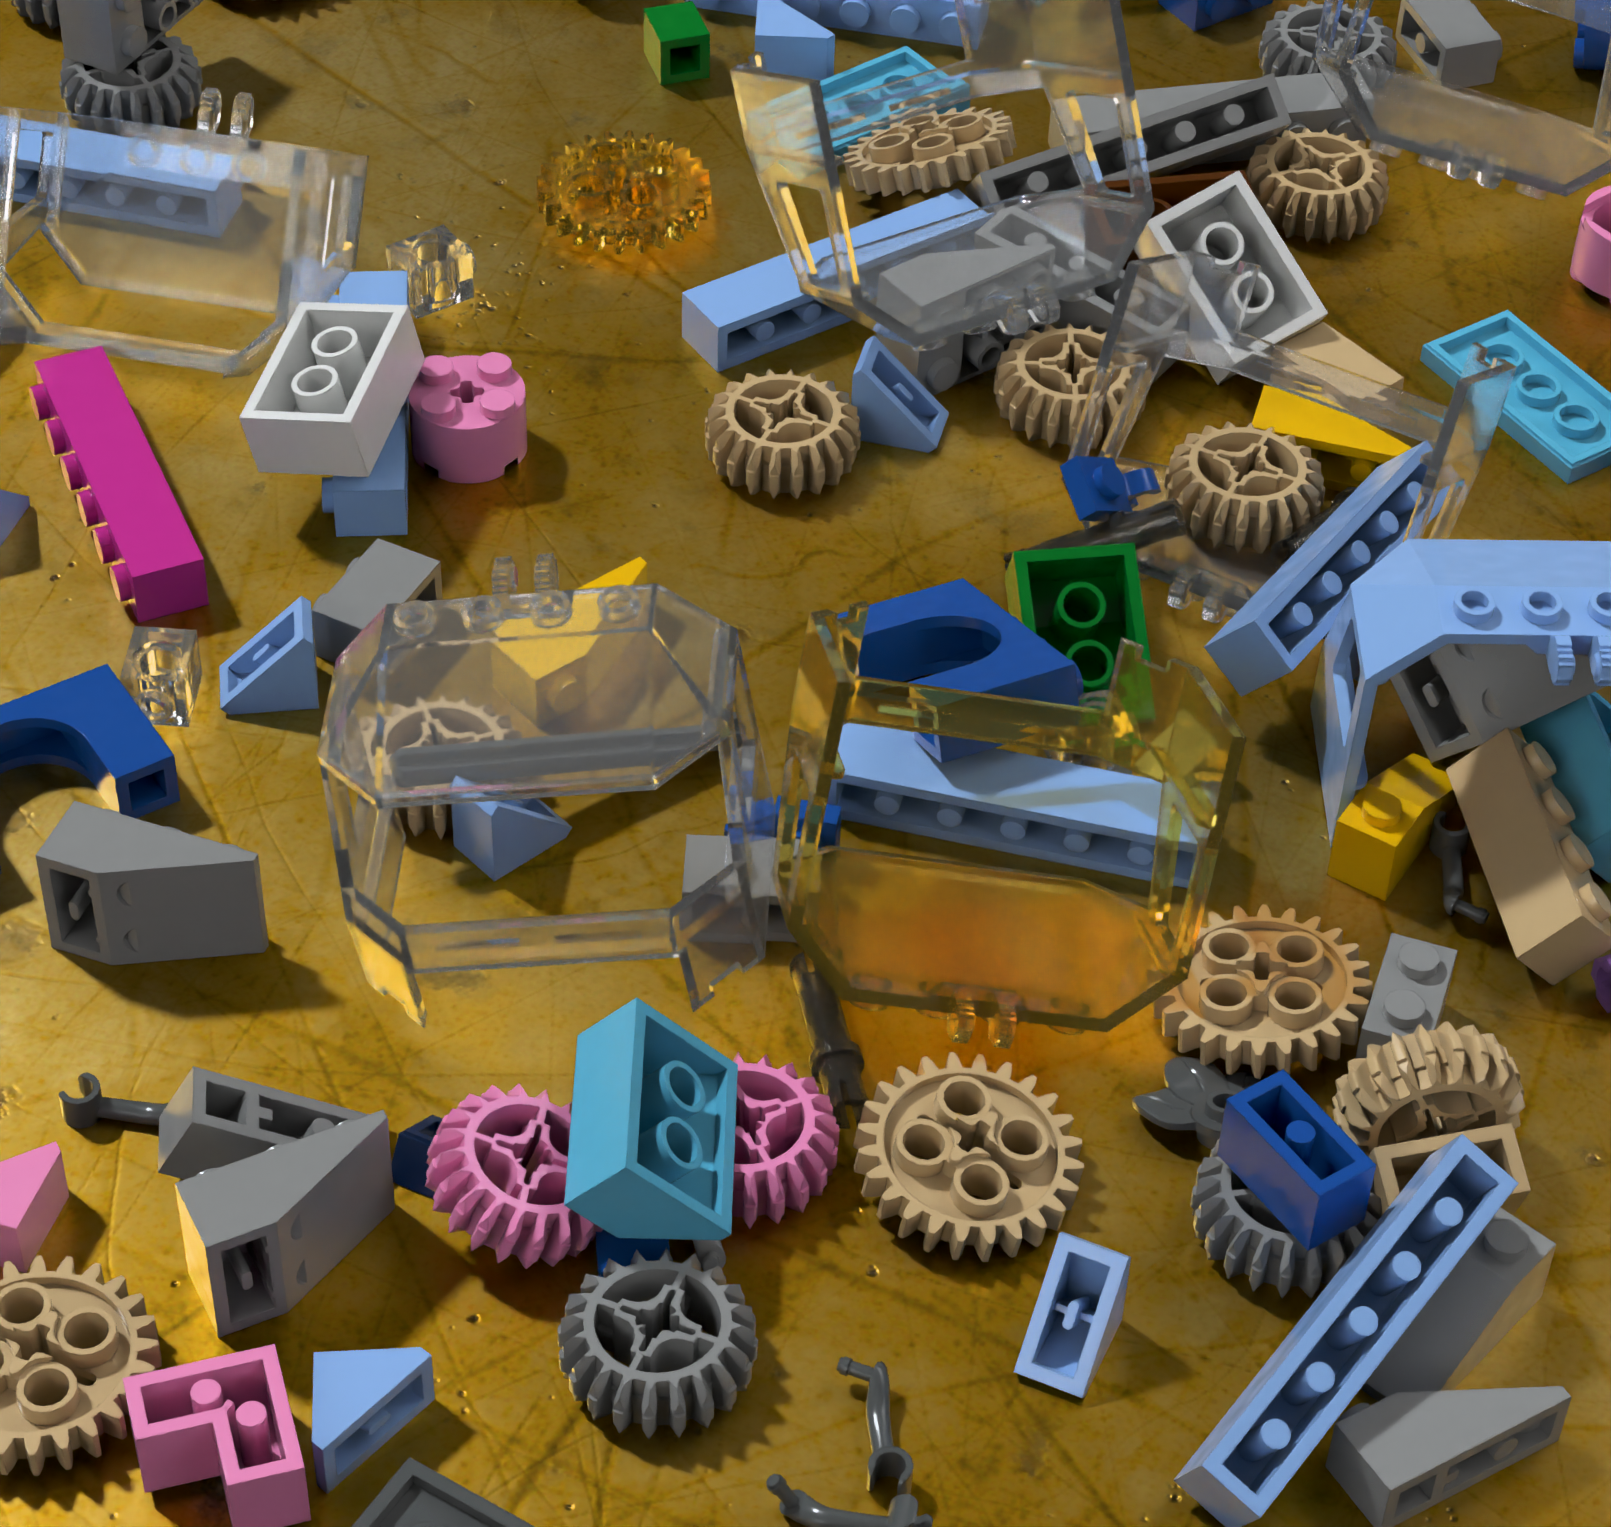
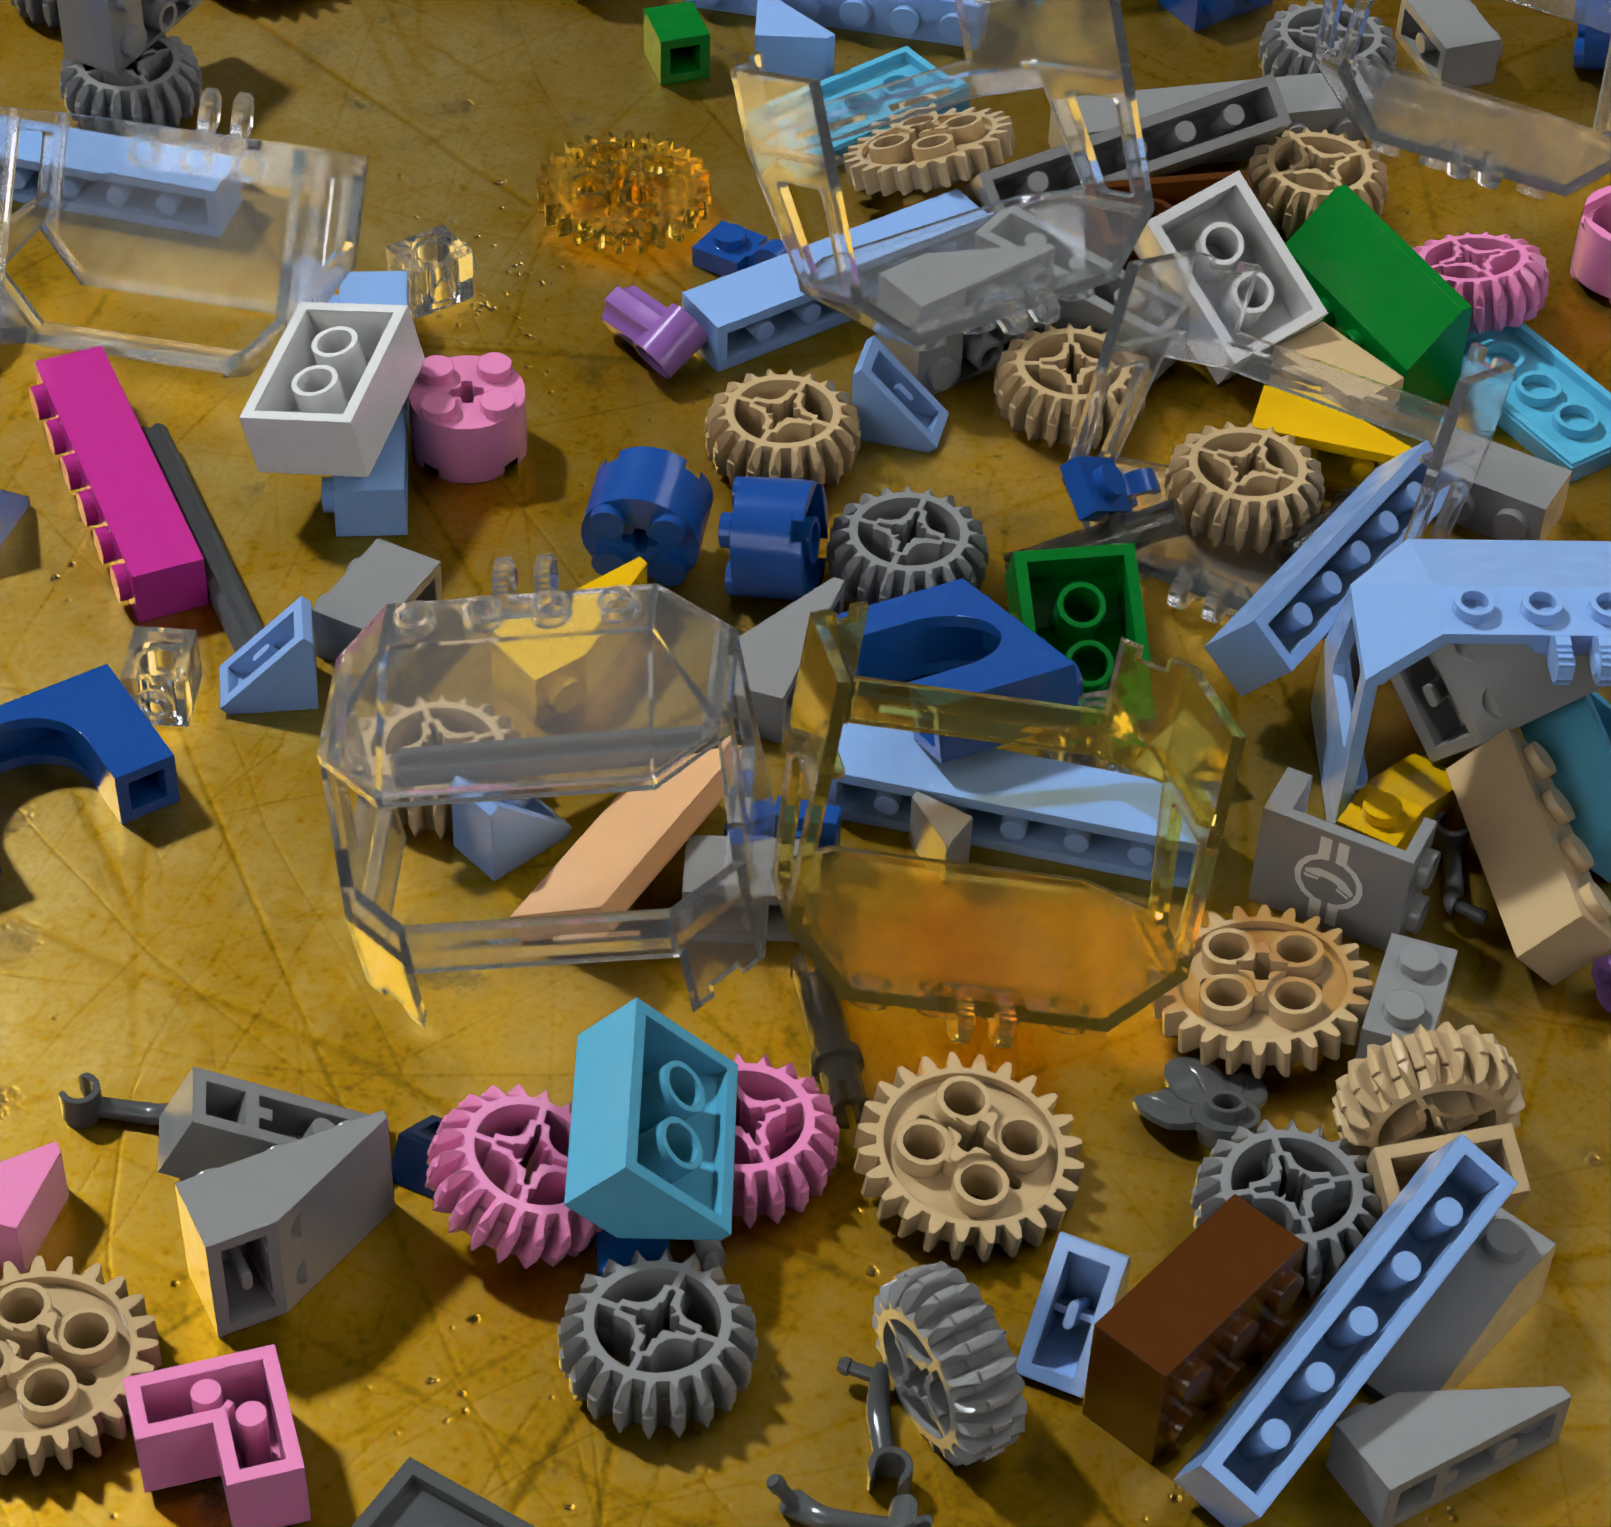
(147, 891): light grey slope -> none
(223, 582): none -> dark grey axle
(363, 1403): light blue slope -> none
(628, 845): none -> light nougat tile
(647, 509): none -> blue brick
(658, 333): none -> medium lavender piece
(733, 248): none -> blue plate
(774, 537): none -> blue brick
(774, 655): none -> light grey slope
(905, 545): none -> light grey gear
(939, 830): none -> light grey slope
(949, 1363): none -> light grey gear
(1193, 1329): none -> reddish brown brick
(1296, 1159): blue brick -> none
(1339, 872): none -> light grey panel
(1383, 294): none -> green slope
(1494, 274): none -> bright pink gear
(1515, 496): none -> light grey brick

